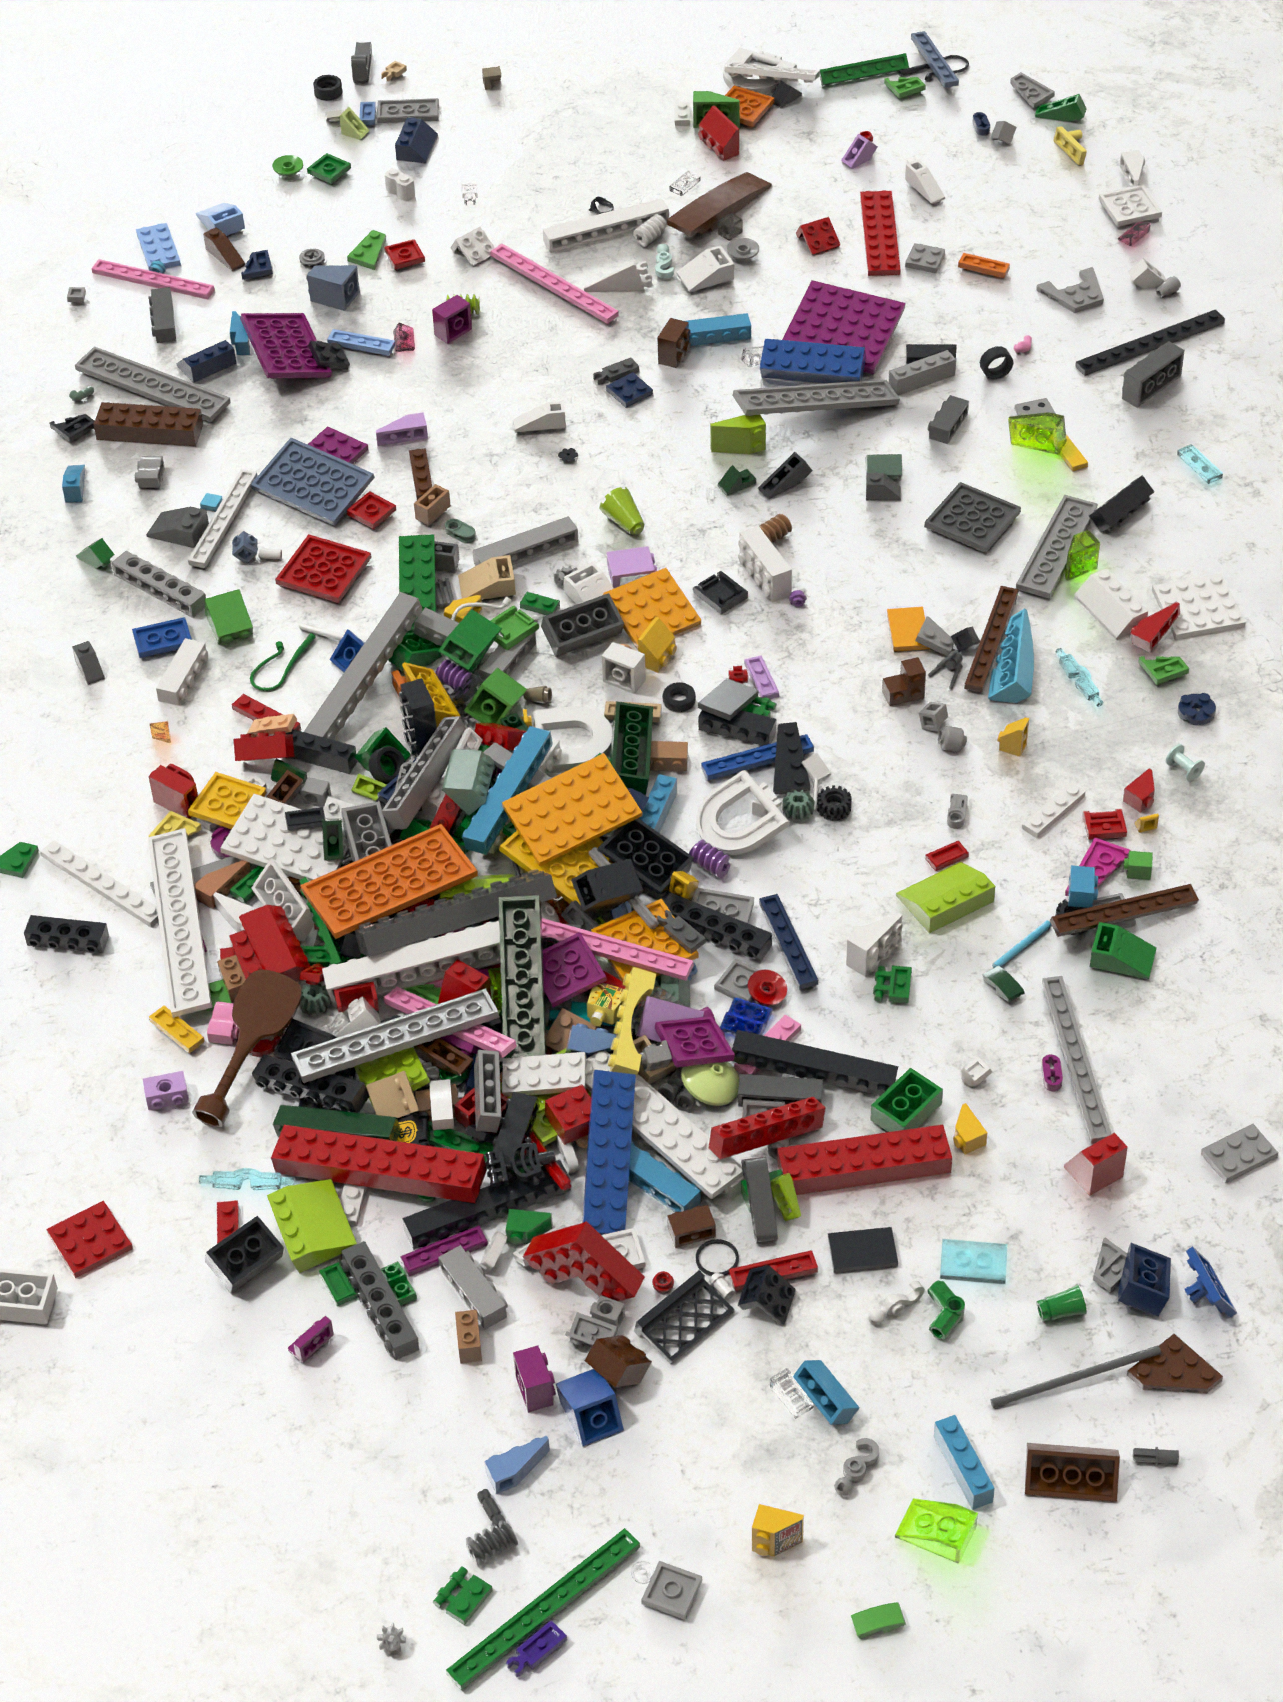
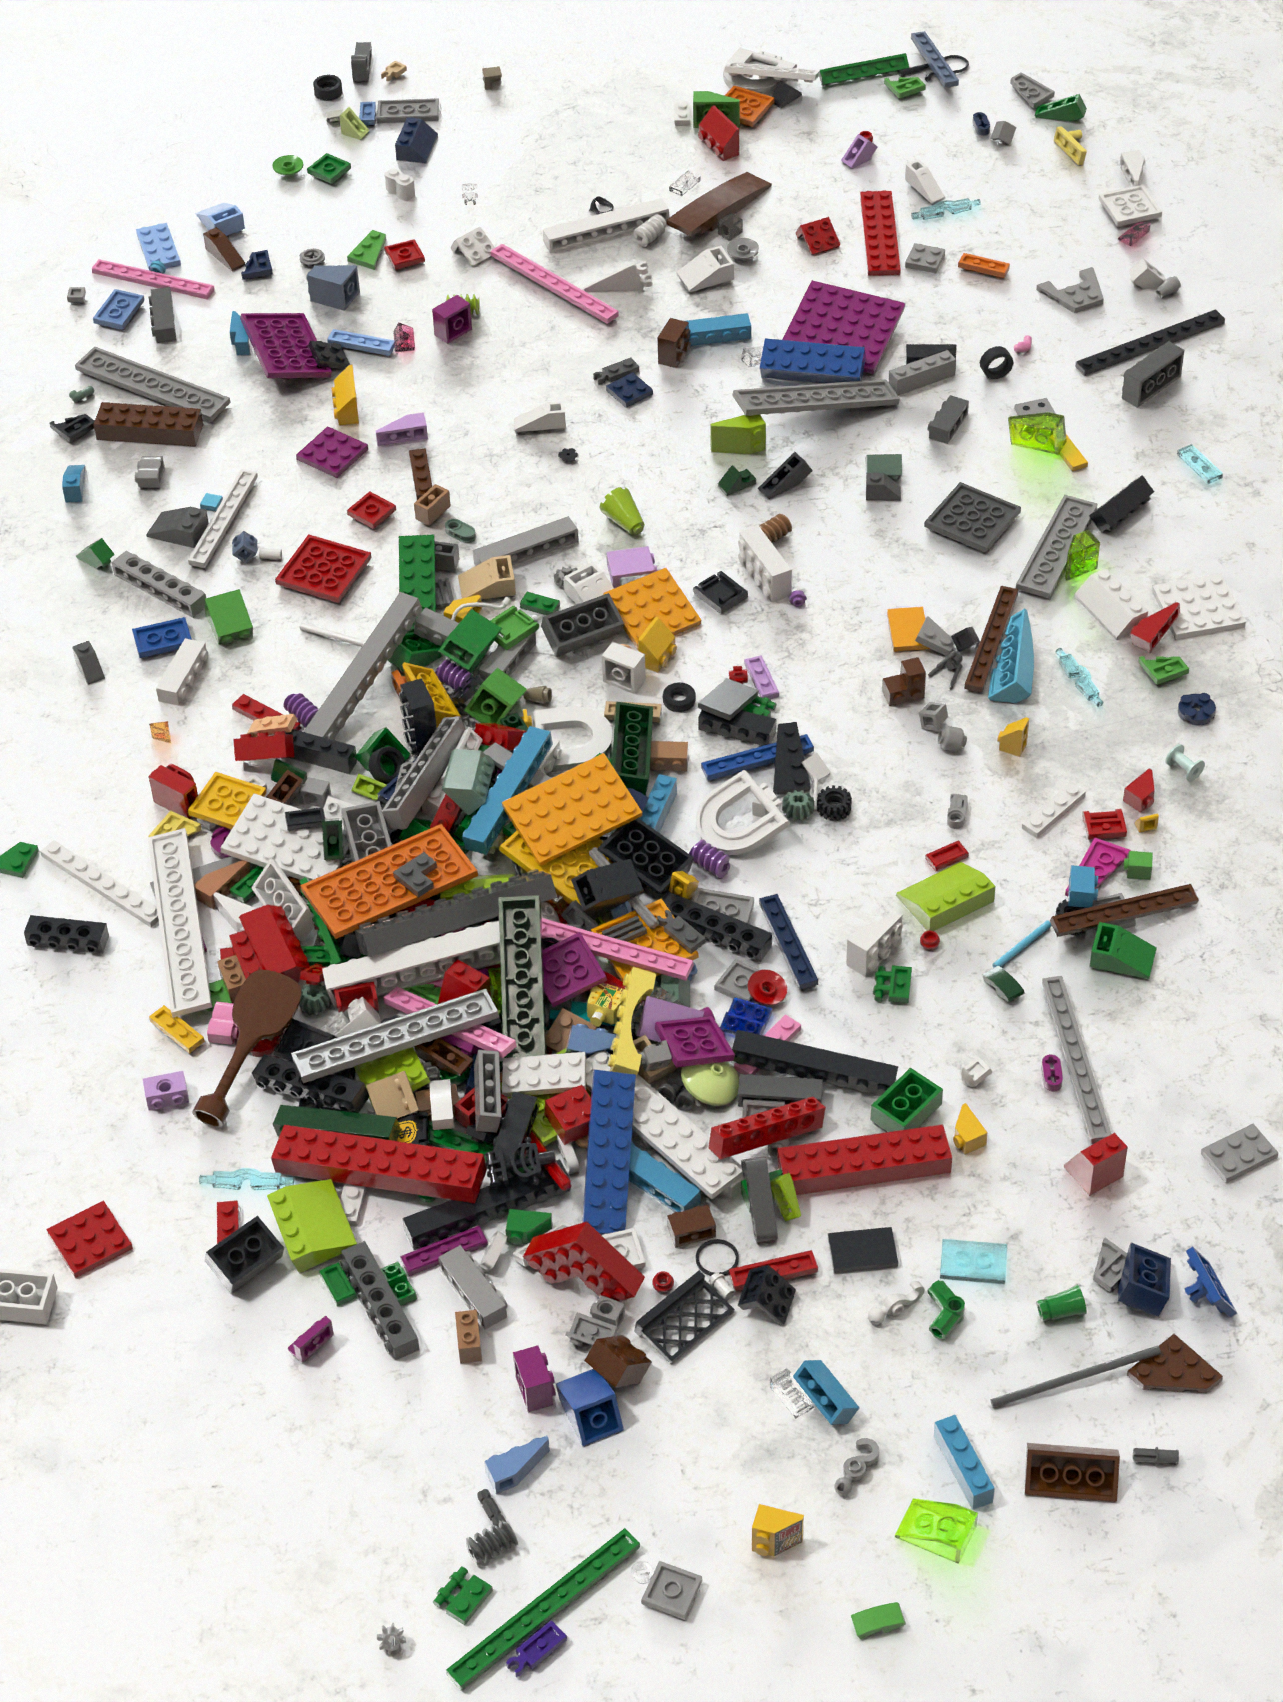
(118, 309): none -> medium blue plate
(208, 361): dark blue slope -> none
(279, 645): green piece -> none
(300, 707): none -> medium lavender piece
(312, 481): sand blue plate -> none
(345, 398): none -> yellow slope
(346, 650): blue slope -> none
(413, 874): none -> dark grey plate
(624, 928): none -> dark grey tile
(663, 260): light aqua piece -> none
(929, 940): none -> red plate
(952, 206): none -> clear light blue piece

